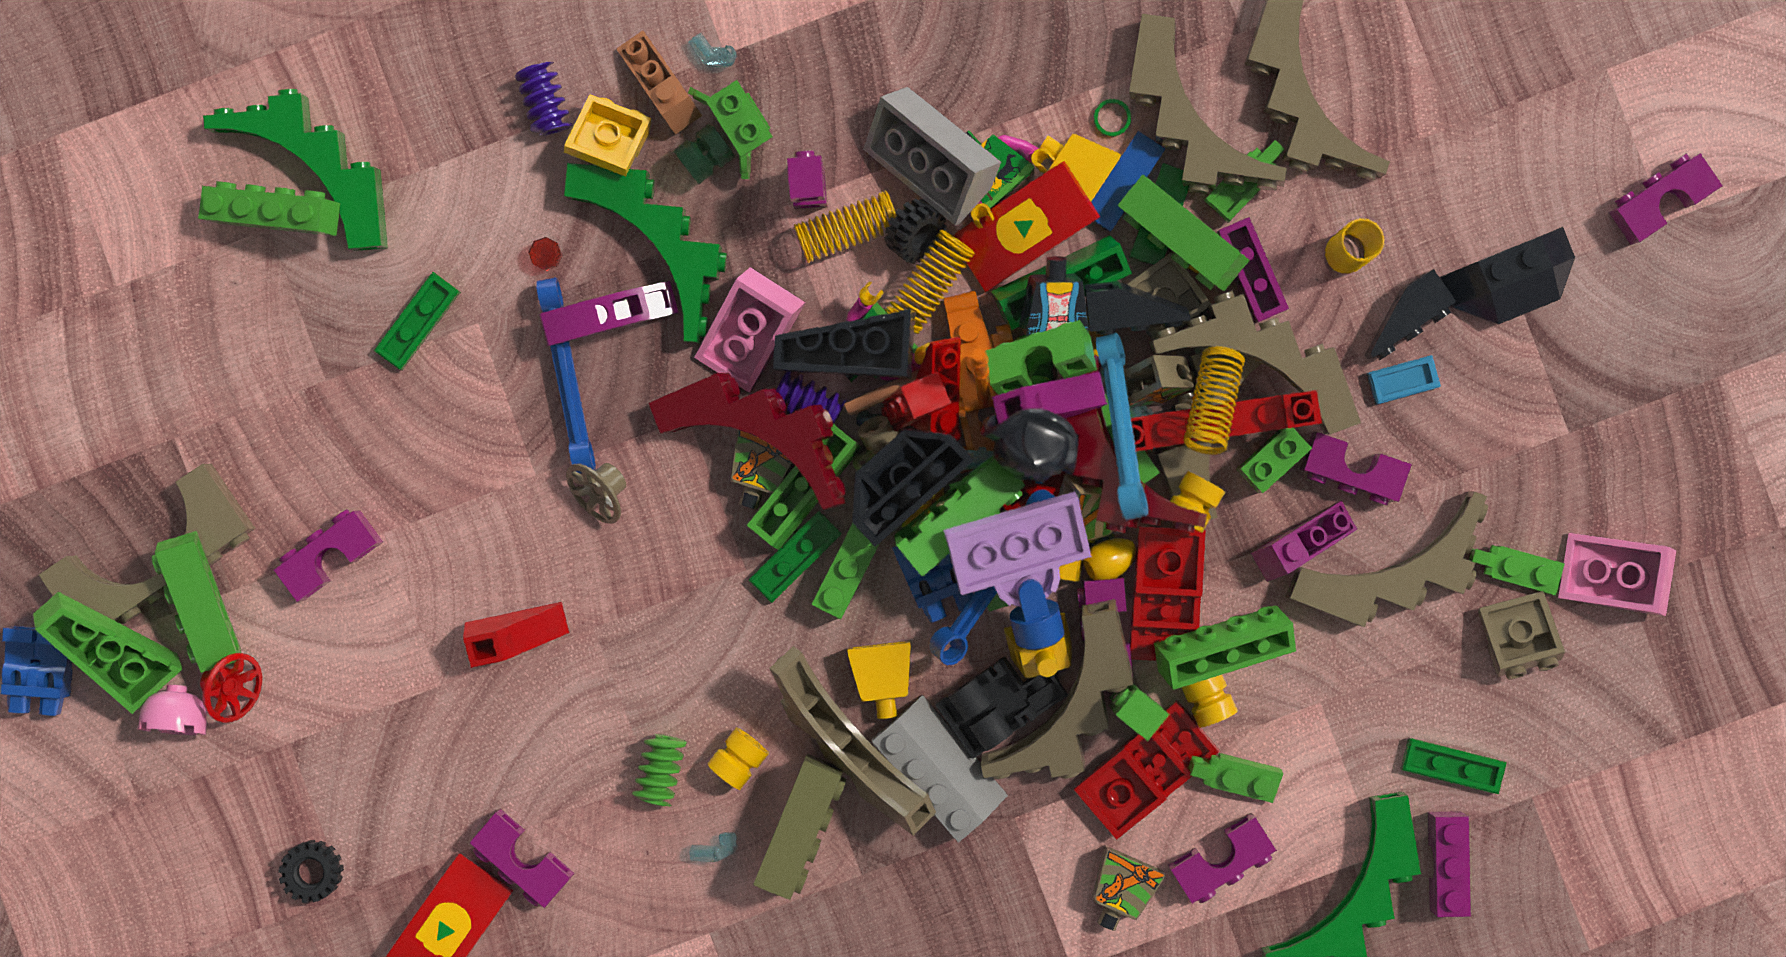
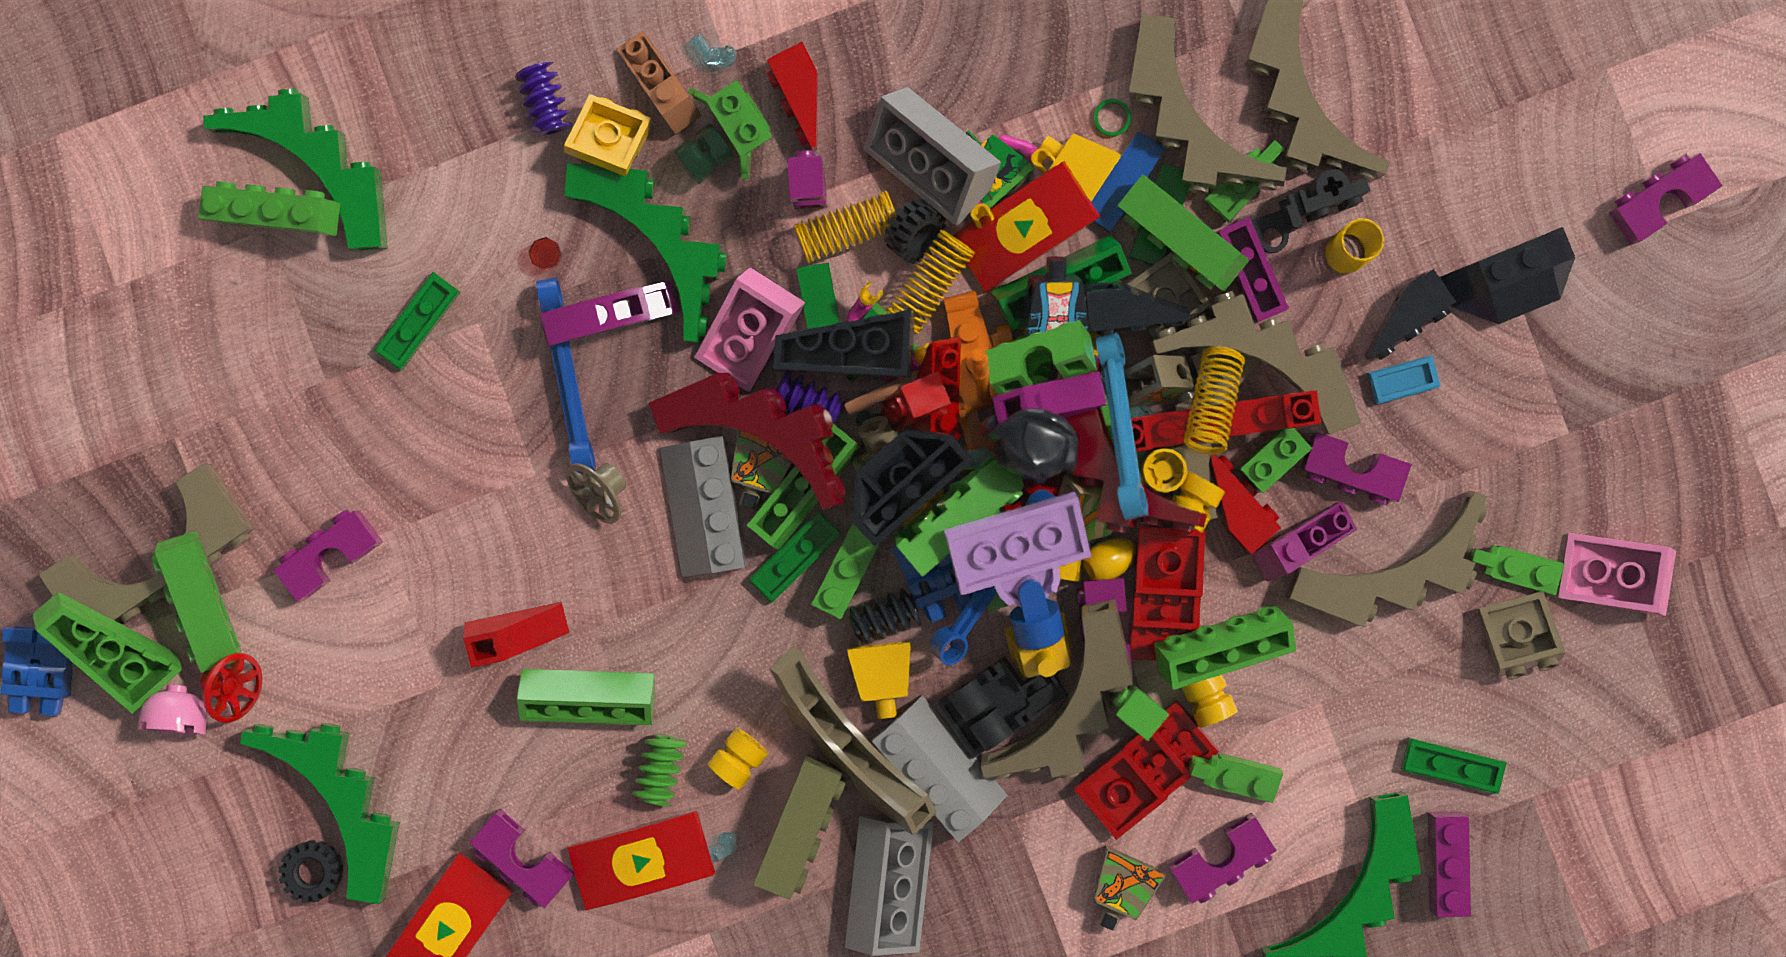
(321, 759): none -> green arch
(586, 697): none -> bright green brick
(641, 860): none -> red slope
(703, 506): none -> light grey slope
(799, 83): none -> red slope
(819, 295): none -> green tile
(884, 616): none -> black piece
(888, 887): none -> light grey slope
(1163, 470): none -> yellow wheel
(1241, 512): none -> red slope
(1312, 205): none -> black plate

